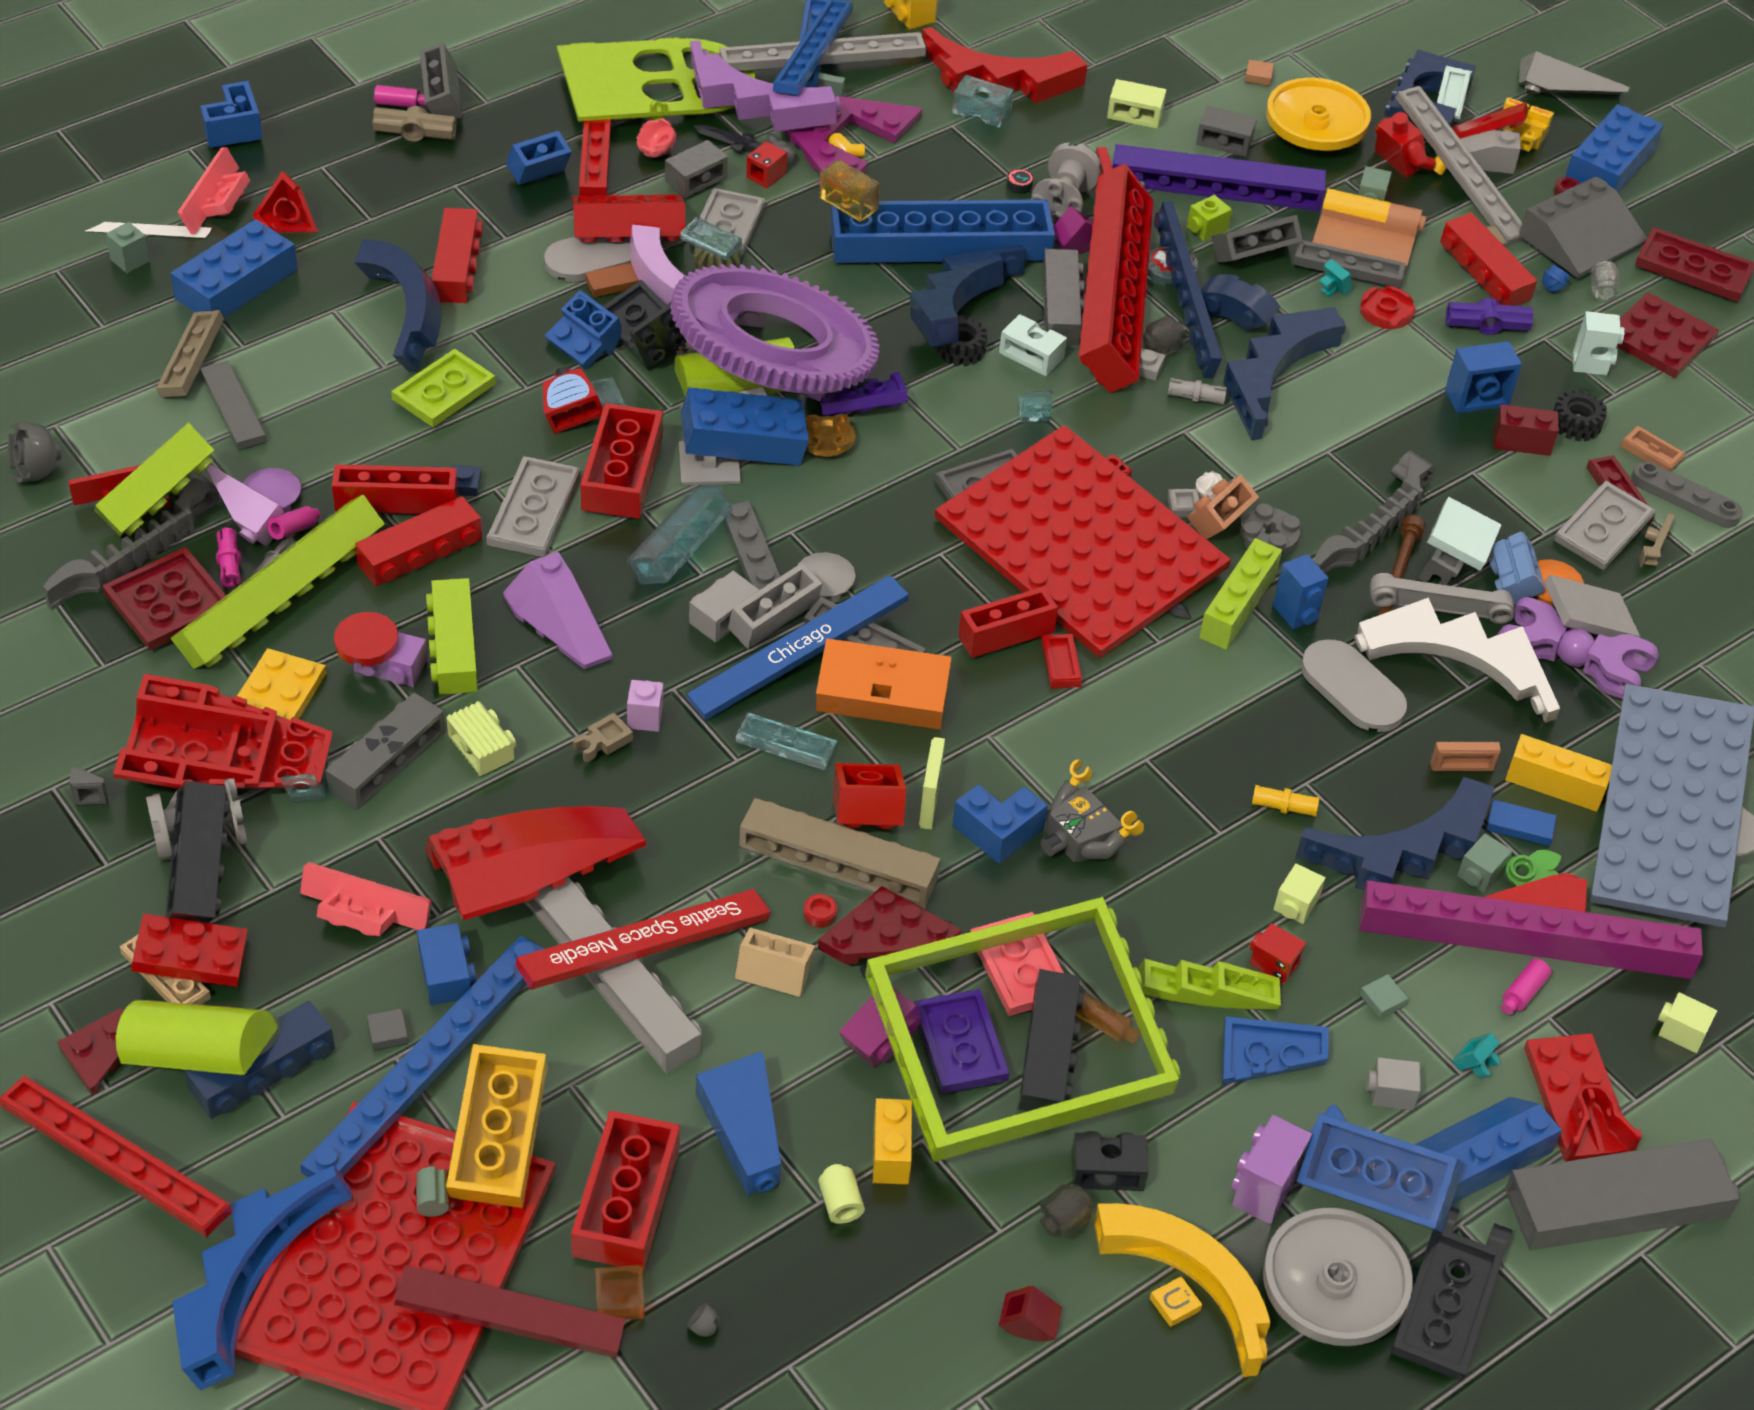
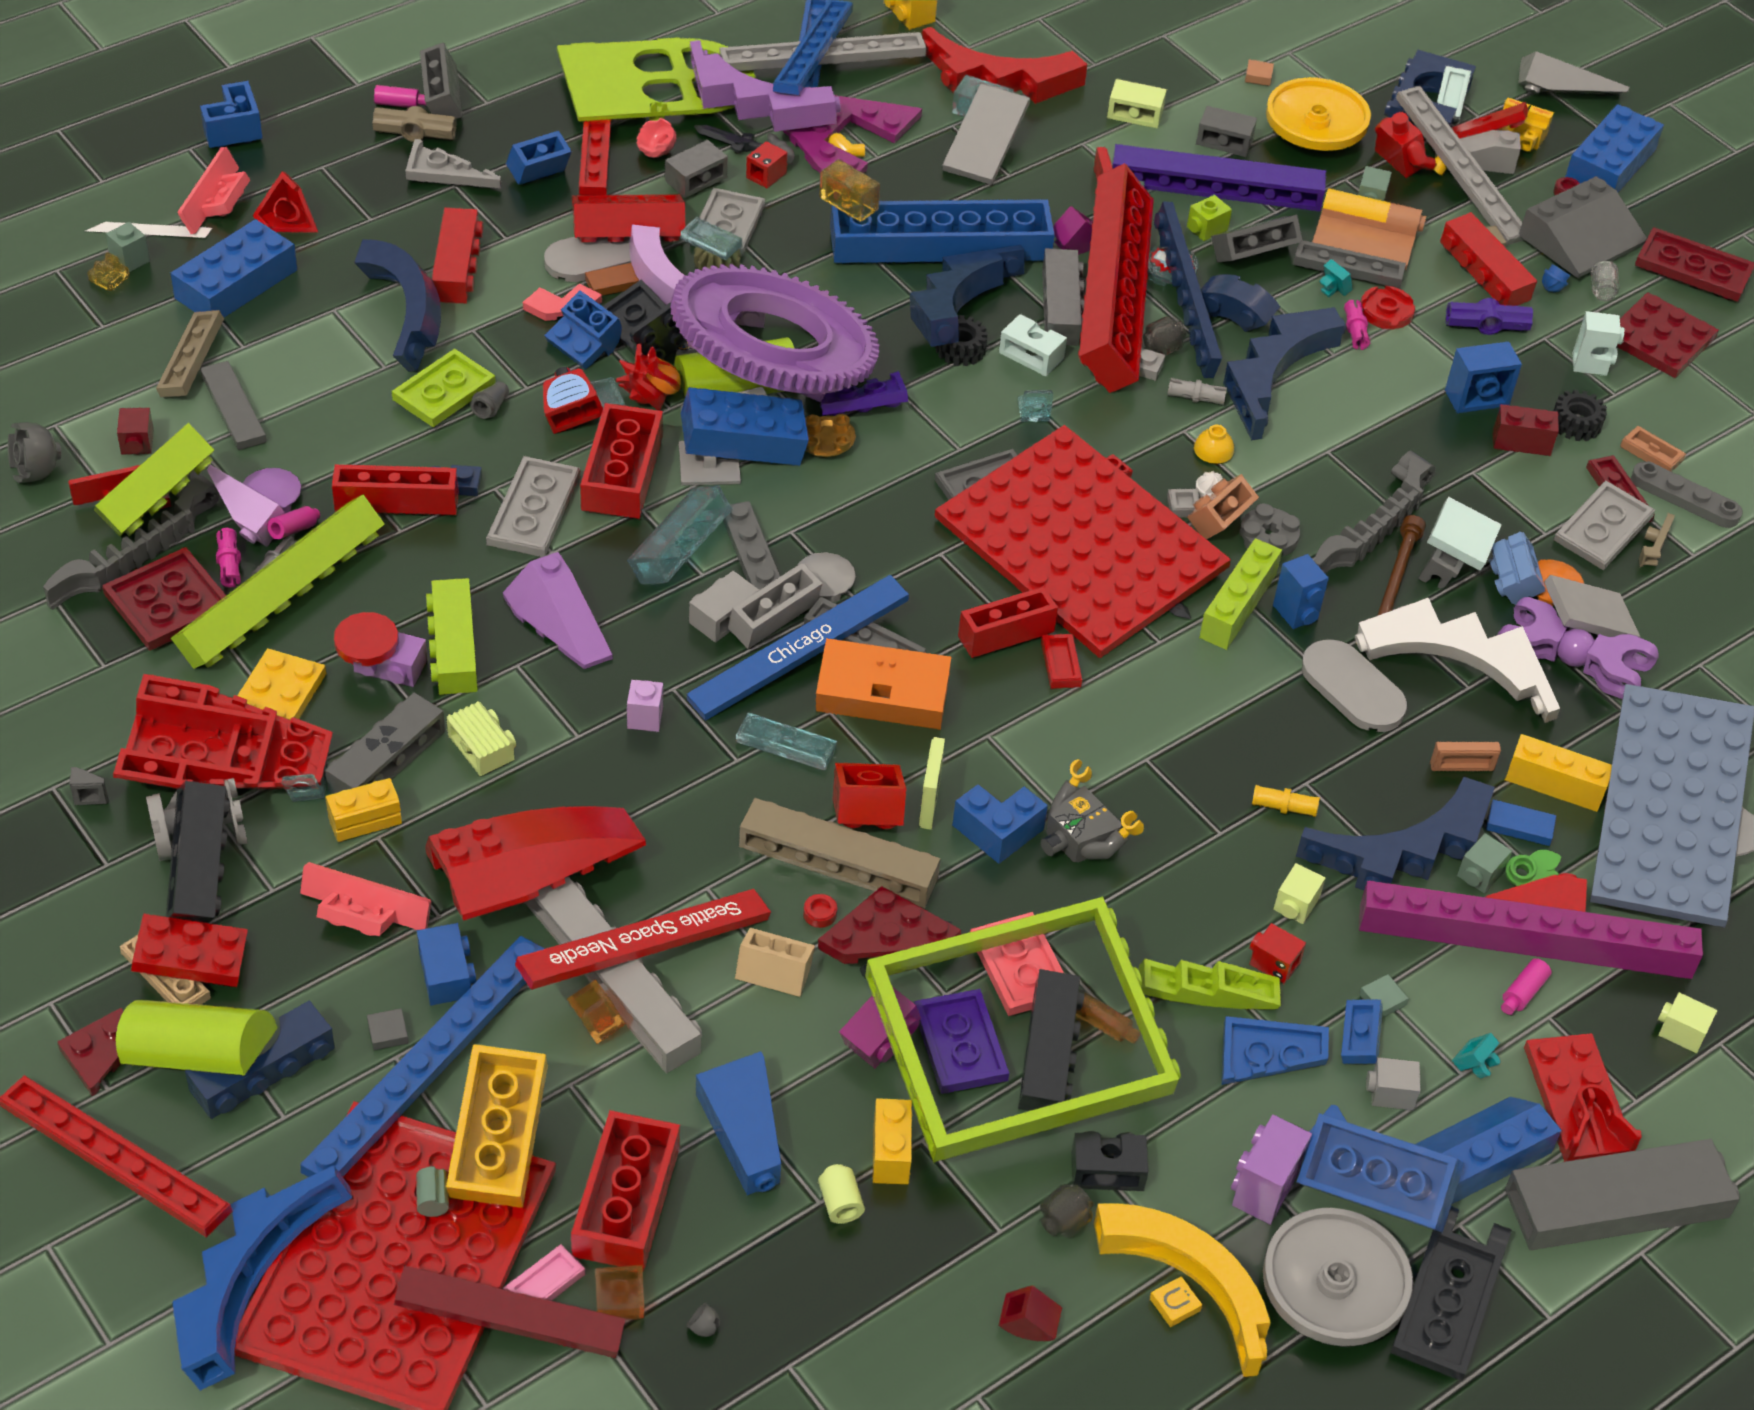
(108, 272): none -> clear yellow tile
(135, 430): none -> dark red brick
(363, 809): none -> yellow brick
(418, 541): red brick -> none
(446, 168): none -> light grey wing
(488, 401): none -> dark grey cone
(549, 306): none -> coral tile
(549, 1275): none -> bright pink tile
(596, 1011): none -> clear orange brick
(605, 734): dark tan plate -> none
(649, 378): none -> red hair
(837, 83): sand green tile -> none
(986, 134): none -> light grey tile
(1020, 180): black tile -> none
(1072, 171): light grey piece -> none
(1214, 445): none -> yellow brick
(1357, 324): none -> dark pink pin
(1362, 1031): none -> blue plate
(1494, 605): light grey piece -> none

